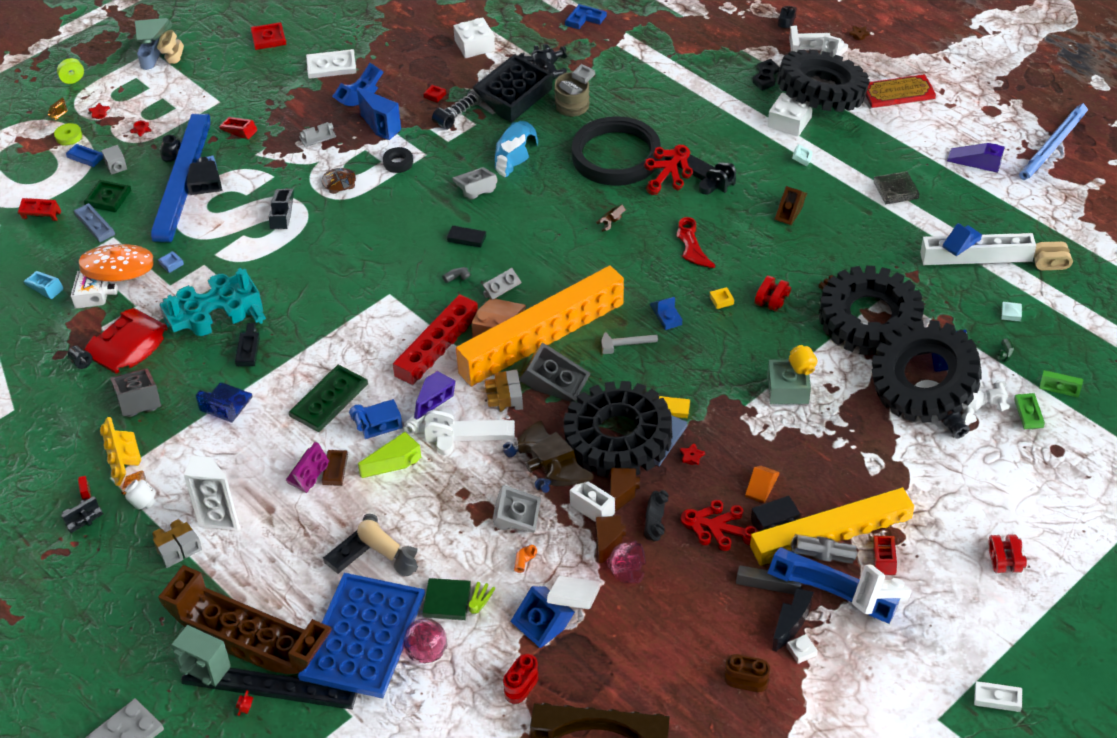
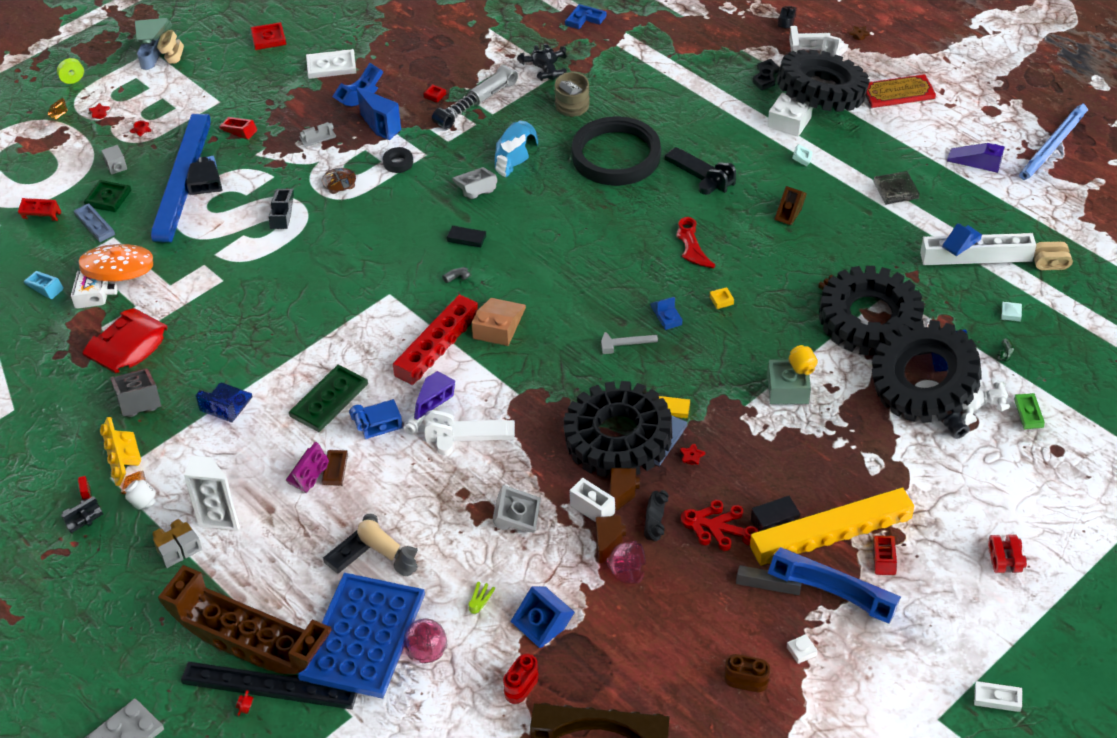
(68, 134): lime piece -> none
(80, 353): black bush -> none
(84, 155): blue tile -> none
(169, 148): black piece -> none
(170, 262): medium blue tile -> none
(201, 655): sand green container -> none
(242, 301): teal gear -> none
(247, 346): black hinge -> none
(391, 457): lime slope -> none
(446, 599): dark green tile -> none
(474, 37): white brick -> none
(501, 284): light grey hinge -> none
(507, 389): pearl gold hips -> none
(514, 87): black slope -> none
(523, 556): orange arm -> none
(538, 324): light orange brick -> none
(549, 455): dark brown torso -> none
(554, 374): dark grey slope -> none
(573, 592): white tile -> none
(583, 73): light grey tile -> none
(612, 215): reddish brown plate -> none
(669, 166): red plant -> none
(761, 483): orange slope -> none
(777, 299): red brick -> none
(792, 618): black slope -> none
(823, 548): dark grey piece -> none
(874, 587): white bracket -> none
(1061, 383): bright green plate -> none

